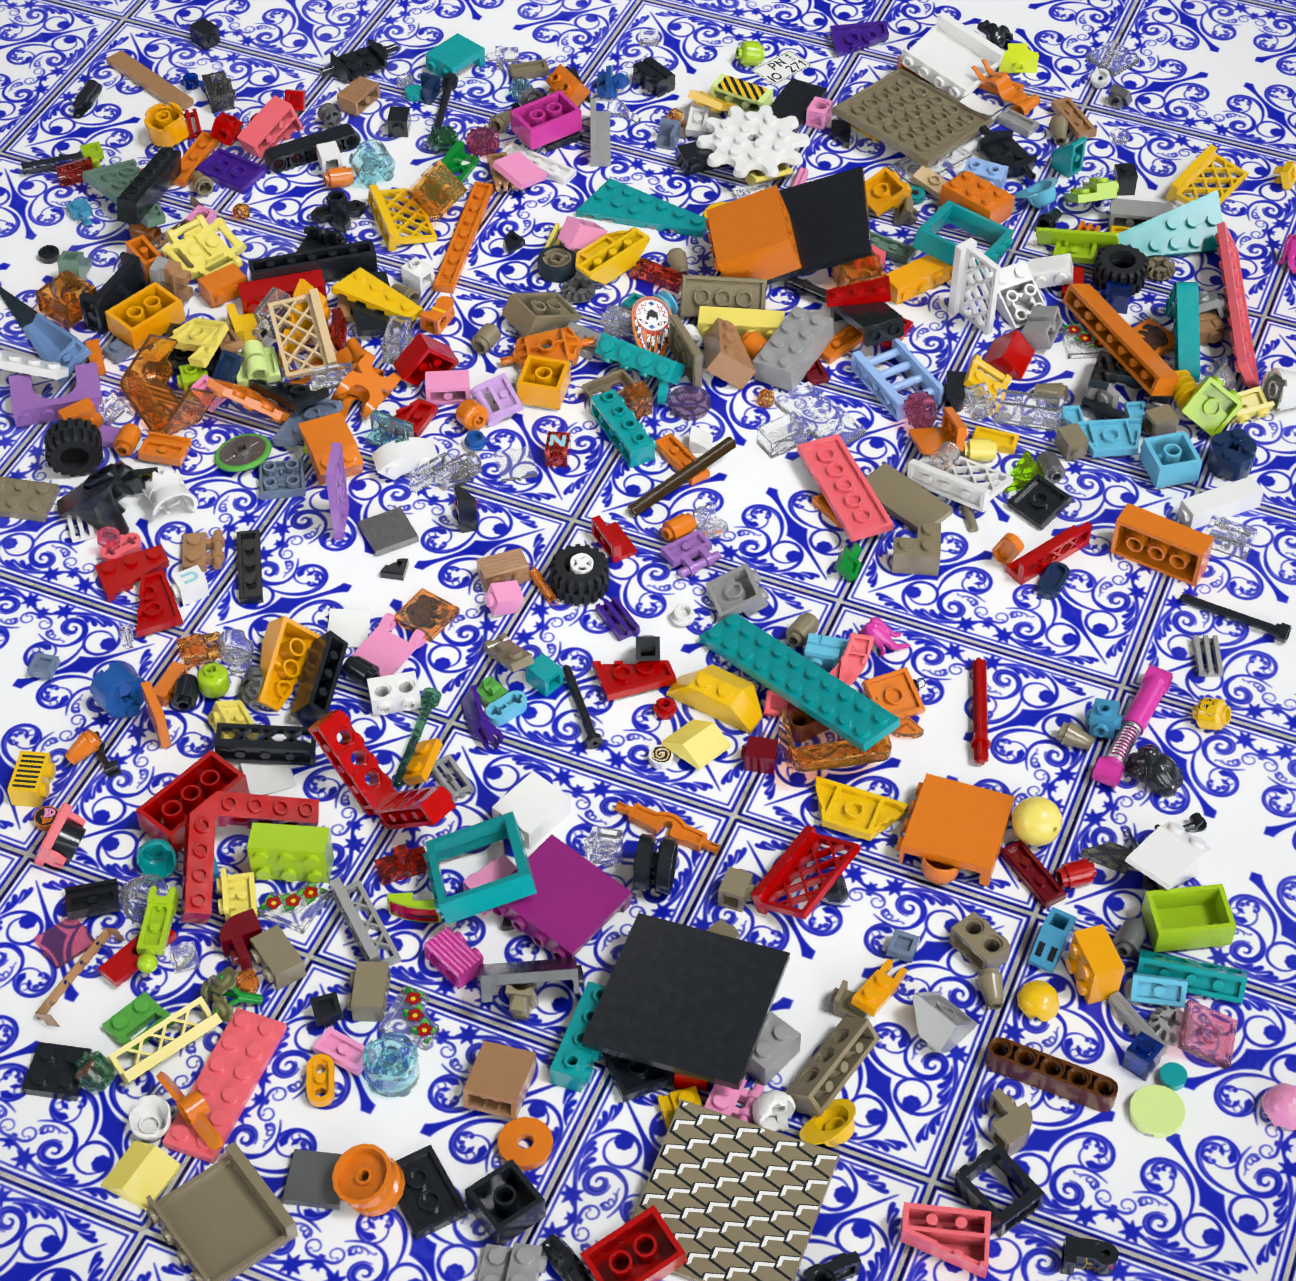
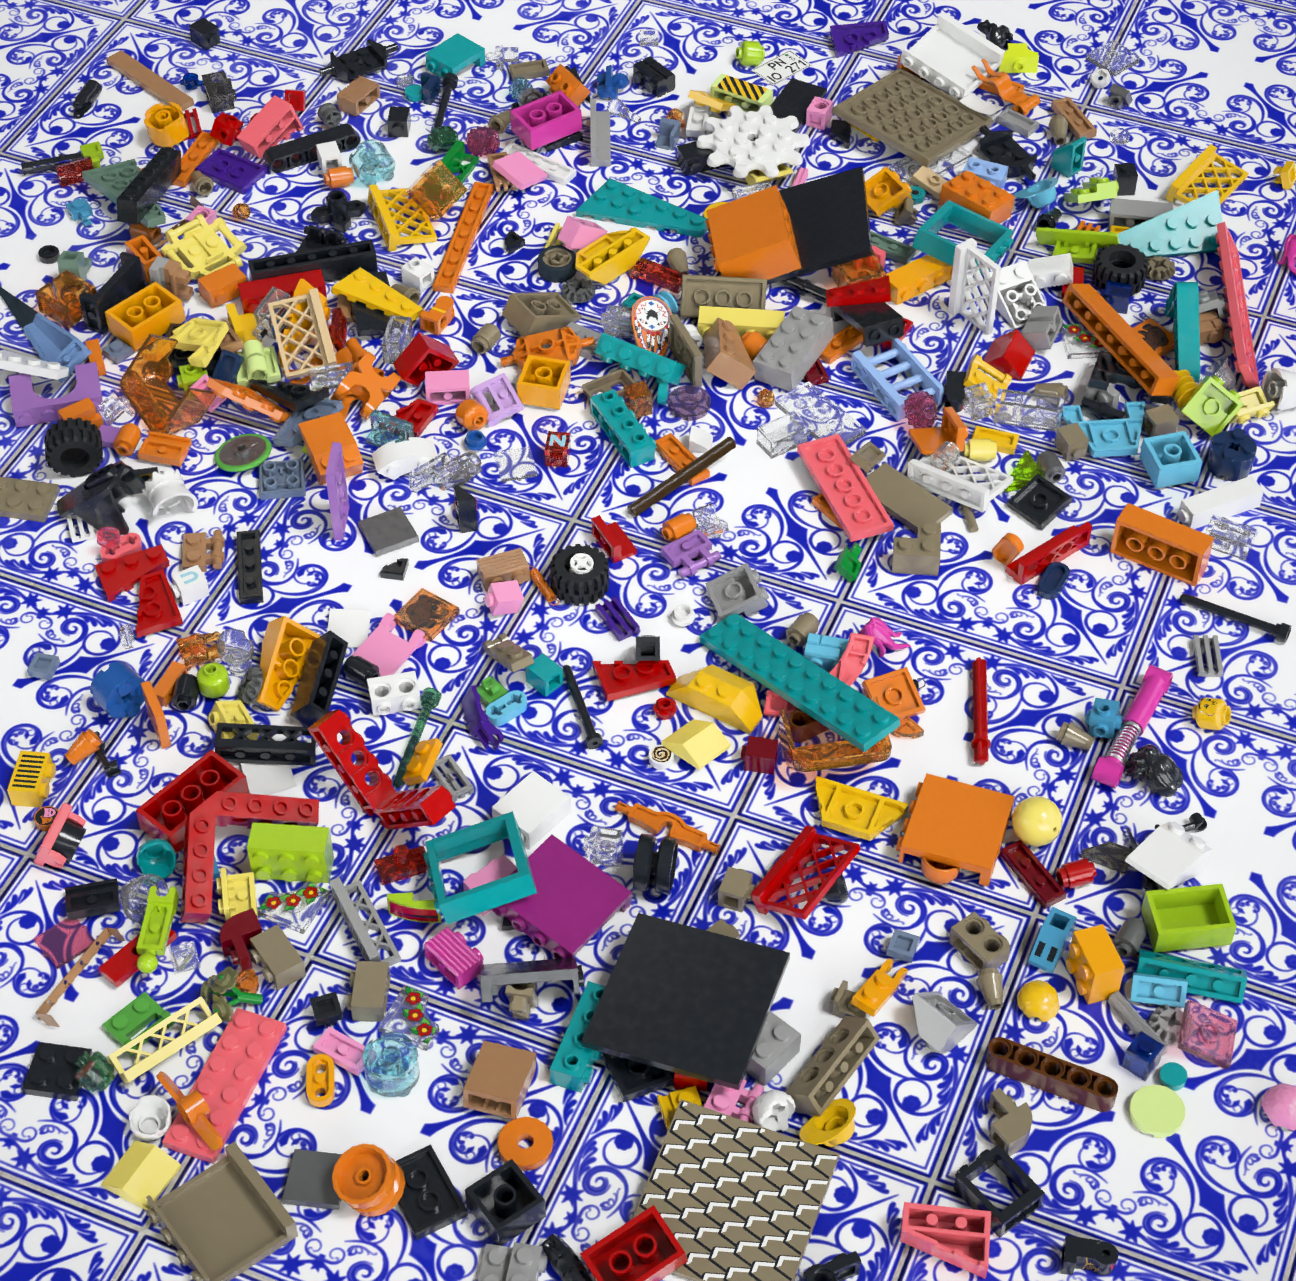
(868, 456): none -> dark tan tile

